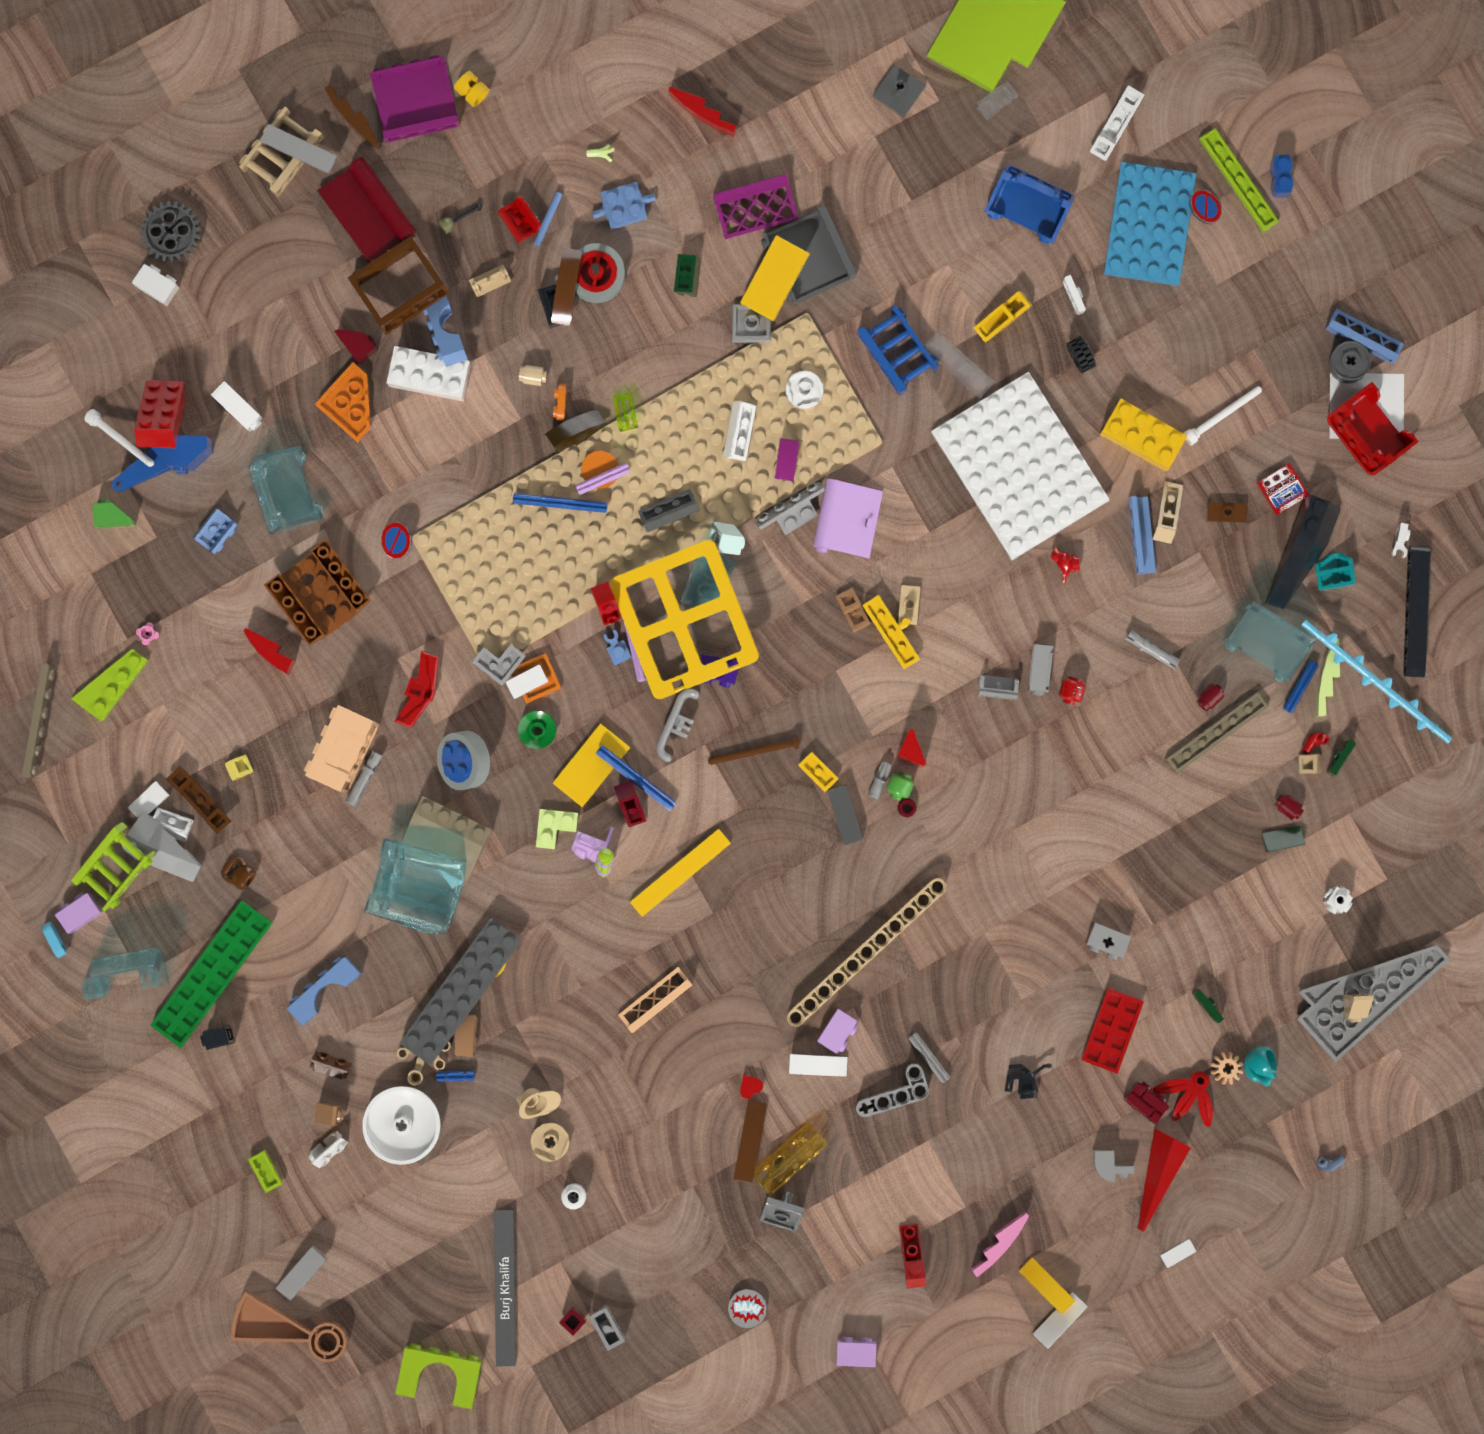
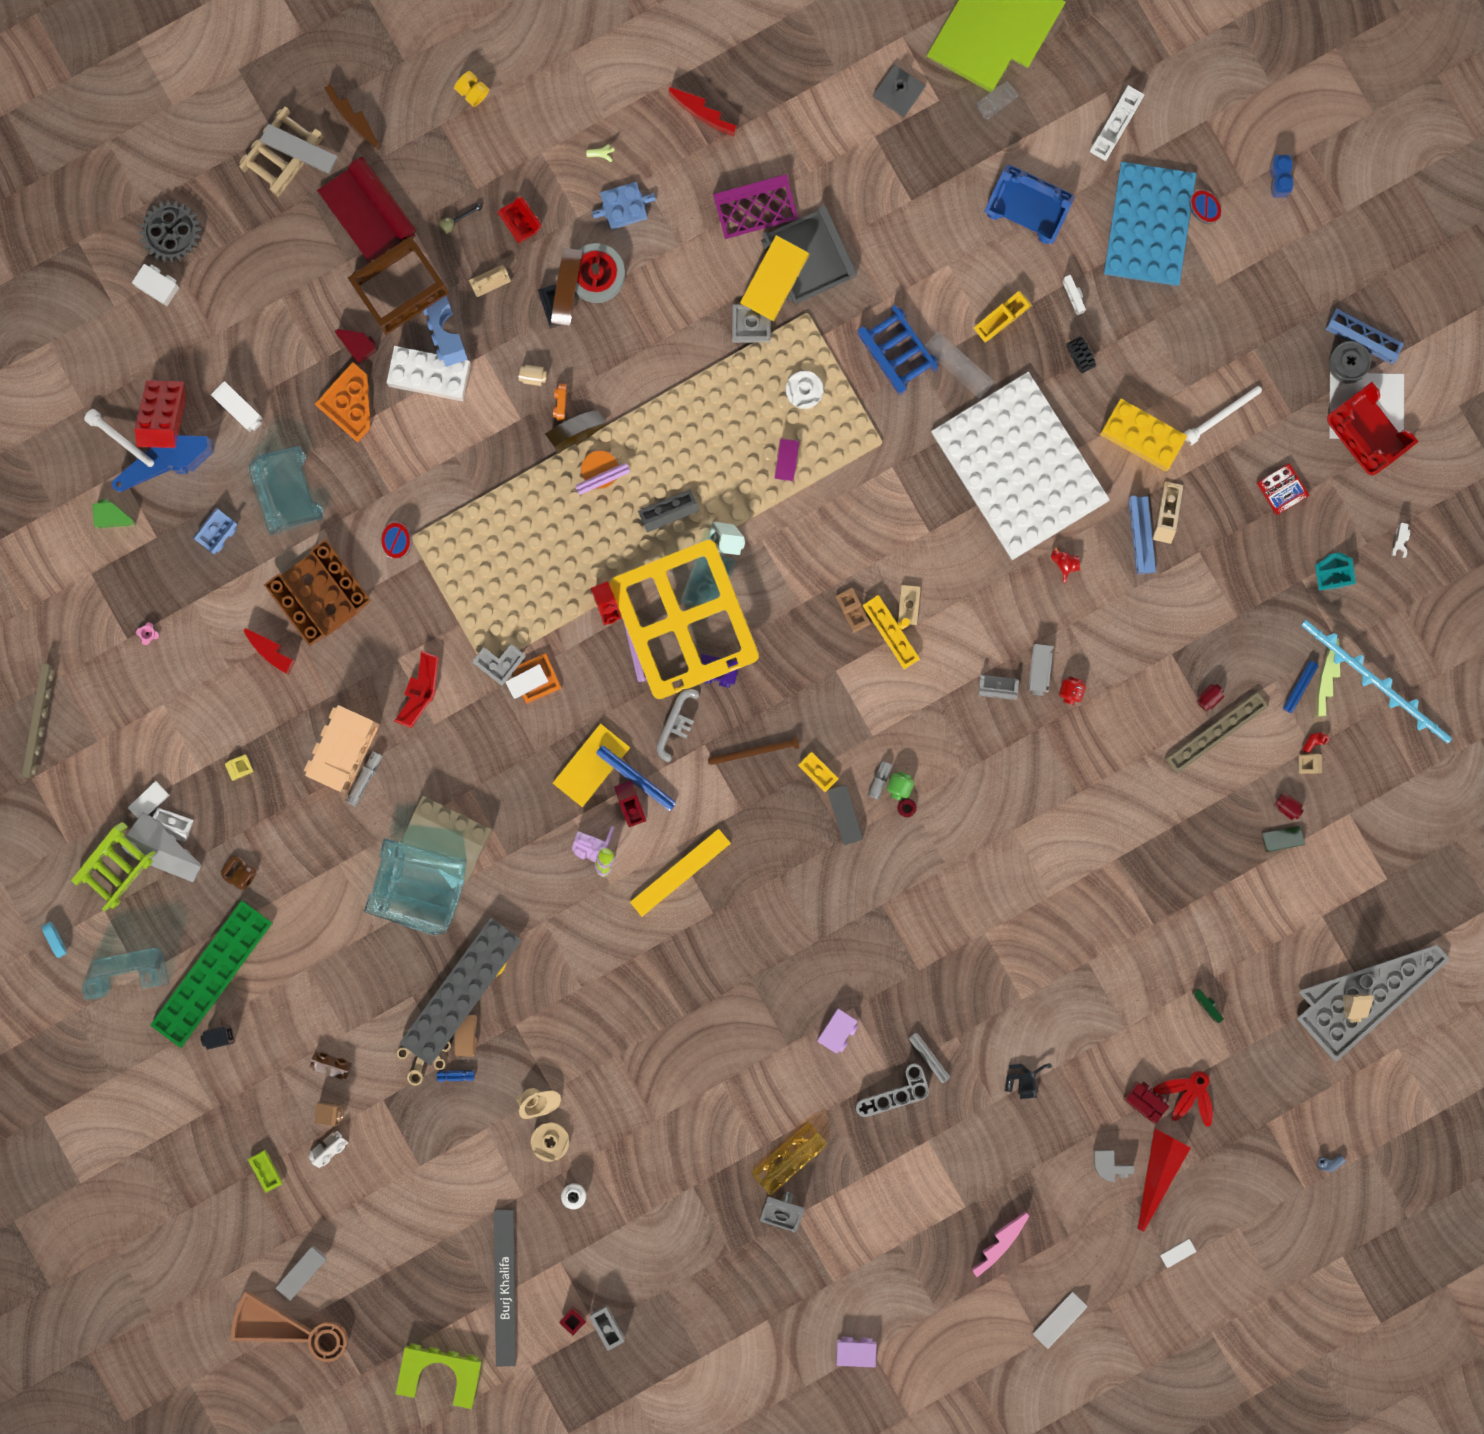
(78, 913): lavender brick -> none
(109, 687): lime wing -> none
(199, 799): reddish brown slope -> none
(305, 1006): medium blue arch -> none
(401, 1125): white dish -> none
(414, 98): magenta panel -> none
(463, 760): light grey wheel -> none
(530, 722): green dish -> none
(548, 218): medium blue bar -> none
(550, 822): yellowish green plate -> none
(558, 502): blue axle -> none
(618, 650): medium blue plate -> none
(622, 398): clear neon green tile -> none
(660, 1005): light nougat fence -> none
(687, 275): dark green hinge -> none
(739, 431): white slope -> none
(747, 1308): tile -> none
(750, 1086): red tile -> none
(750, 1141): reddish brown slope -> none
(792, 512): light grey bracket -> none
(818, 1065): white slope -> none
(844, 518): lavender door -> none
(871, 943): tan beam -> none
(911, 751): red slope -> none
(912, 1256): red slope -> none
(1046, 1285): yellow slope -> none
(1112, 1030): red plate -> none
(1119, 941): light grey brick -> none
(1146, 645): light grey pin -> none
(1226, 512): reddish brown plate -> none
(1232, 1071): light nougat gear -> none
(1238, 180): lime tile -> none
(1261, 1065): teal piece -> none
(1269, 640): clear light blue windscreen -> none
(1304, 548): black wedge -> none
(1331, 900): white brick -> none
(1340, 757): dark green plate -> none
(1416, 611): black beam -> none

